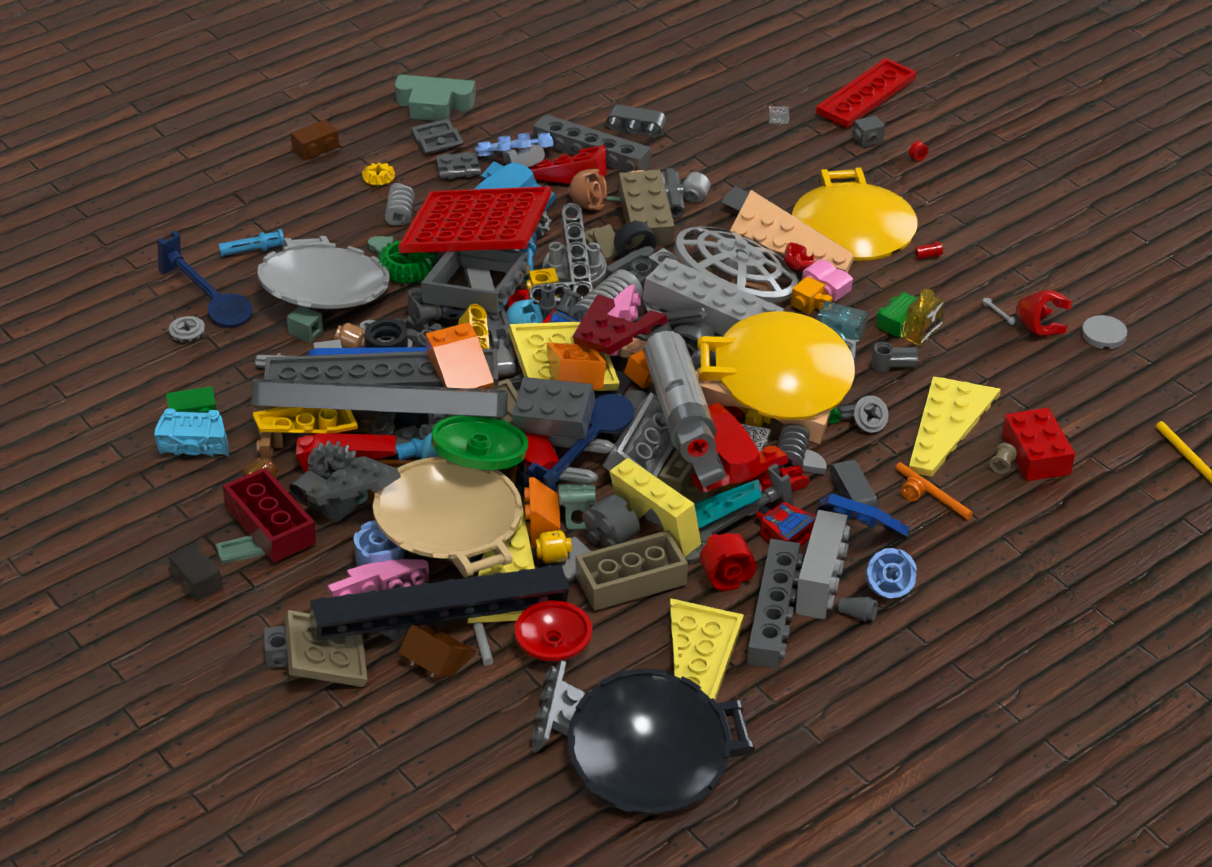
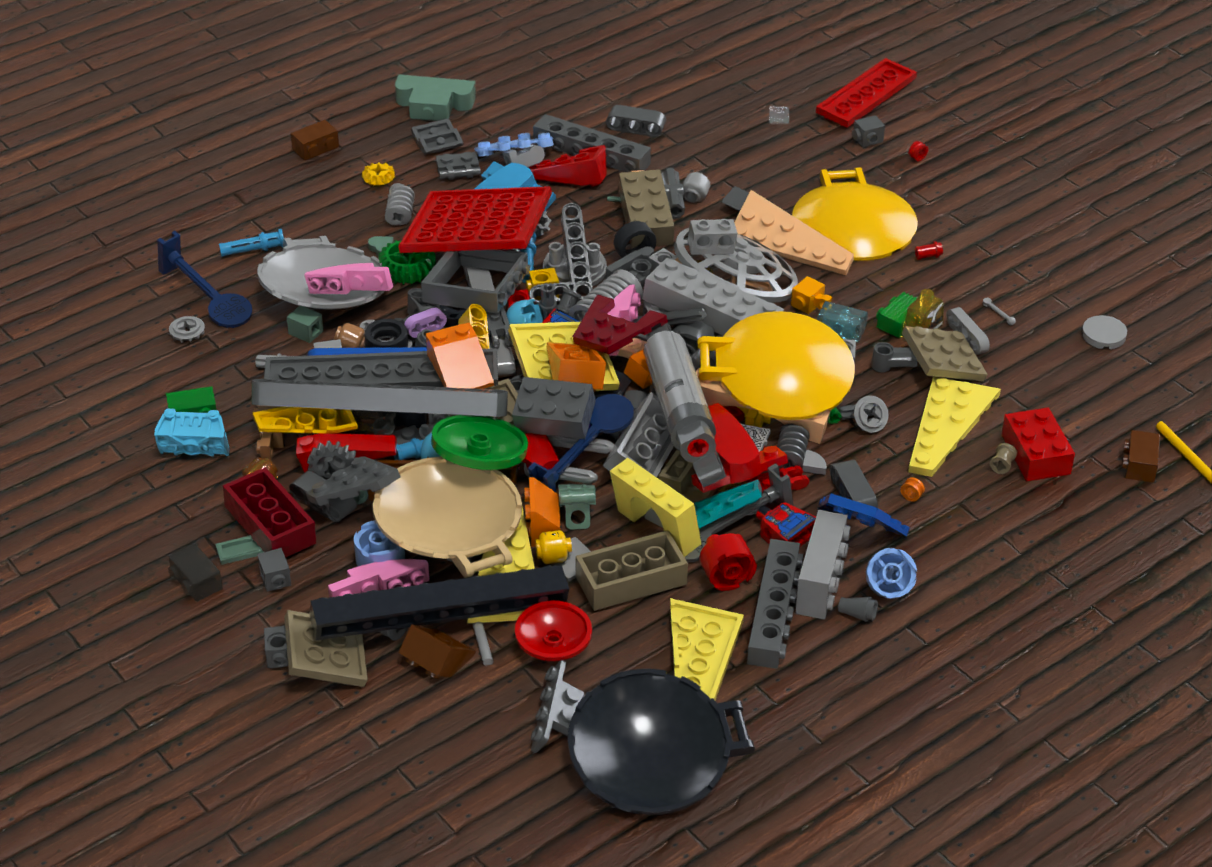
(274, 569): none -> dark grey brick
(348, 277): none -> bright pink slope
(425, 320): none -> lavender beam
(522, 481): black bush -> none
(588, 189): nougat cylinder -> none
(604, 237): dark tan slope -> none
(610, 522): dark grey brick -> none
(712, 236): none -> light grey brick
(796, 257): red hair -> none
(836, 281): bright pink brick -> none
(936, 492): orange bar -> none
(944, 353): none -> dark tan plate
(961, 322): none -> light grey beam
(1033, 309): red piece -> none
(1141, 456): none -> reddish brown brick

